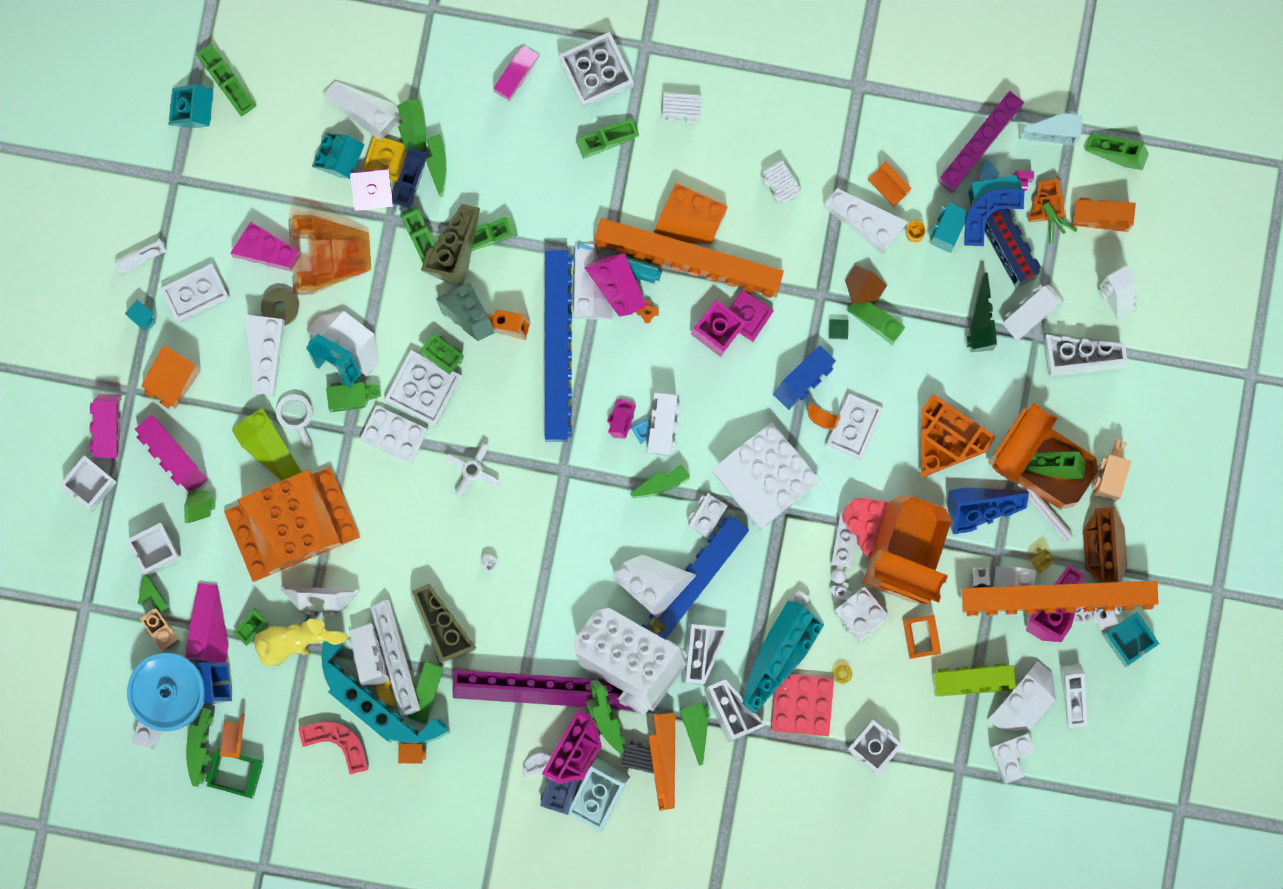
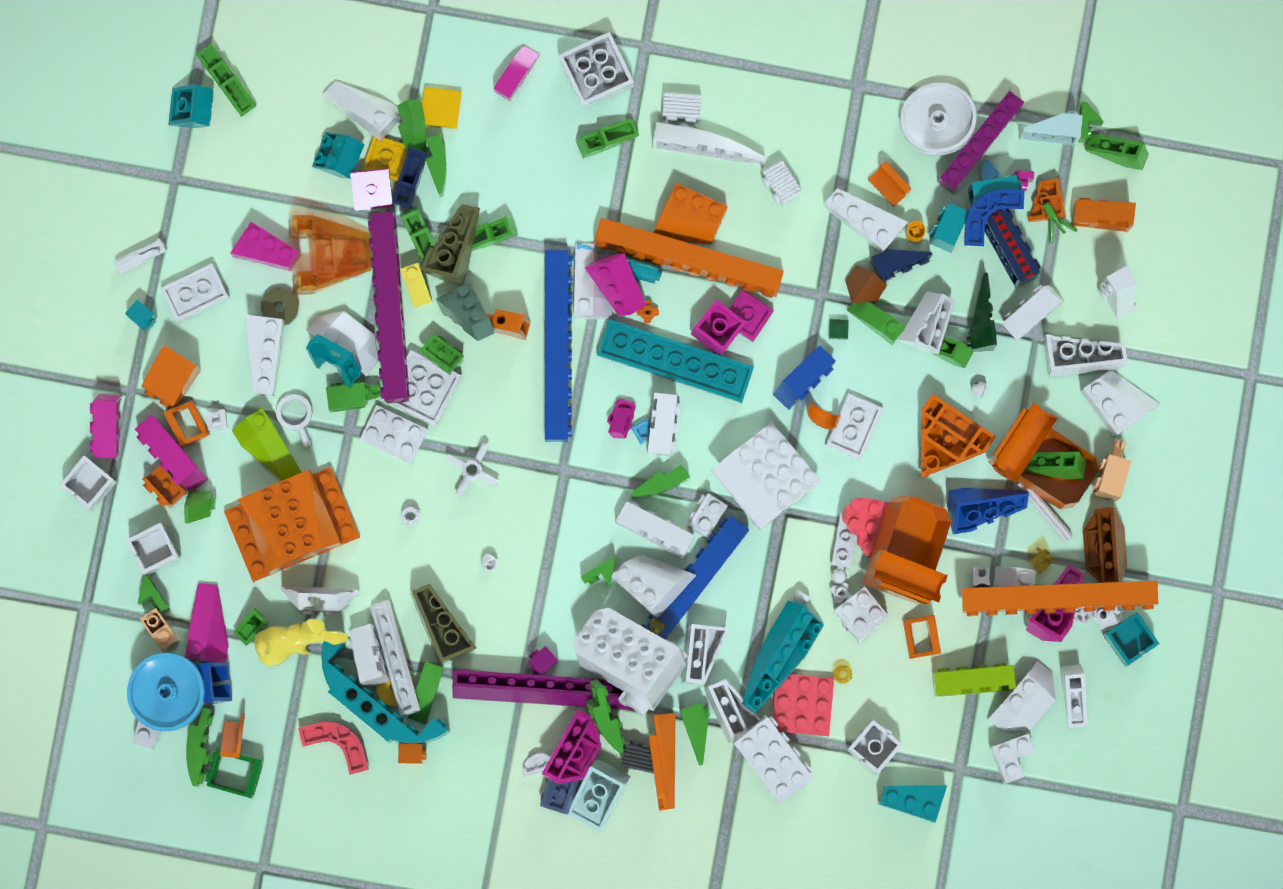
(163, 487): none -> orange bracket
(170, 416): none -> orange tile
(216, 420): none -> white tile
(389, 308): none -> magenta brick
(406, 510): none -> white plate
(416, 285): none -> light yellow slope
(441, 107): none -> yellow tile
(541, 661): none -> magenta brick
(605, 569): none -> bright green slope
(654, 529): none -> white wedge
(675, 361): none -> teal plate
(702, 143): none -> white wedge
(773, 759): none -> white bracket
(895, 261): none -> dark blue slope
(914, 800): none -> teal wedge
(928, 323): none -> white wedge
(938, 119): none -> white dish
(954, 352): none -> bright green slope
(979, 388): none -> white hinge
(1089, 117): none -> bright green slope
(1117, 402): none -> white wedge

